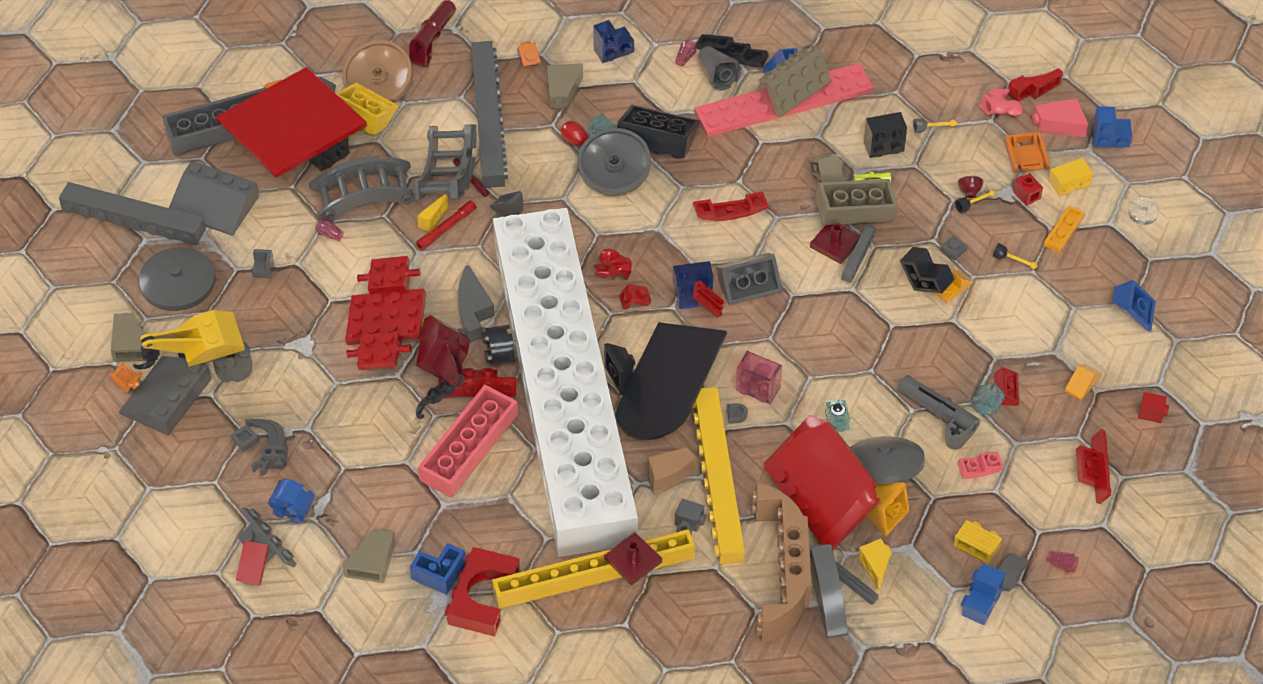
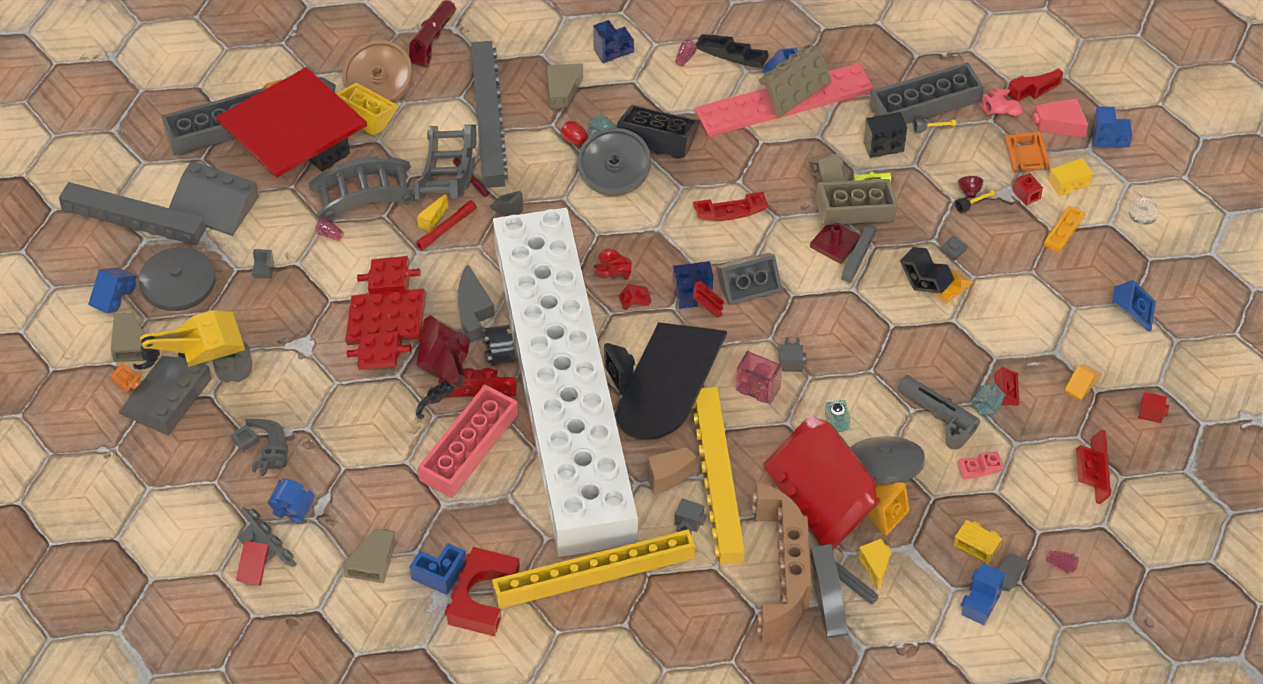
(109, 288): none -> blue brick
(528, 54): orange bracket -> none
(633, 558): dark red tile -> none
(719, 68): dark grey cone -> none
(737, 413): dark grey tile -> none
(792, 356): none -> dark grey brick
(929, 94): none -> dark grey brick
(1001, 252): hinge -> none

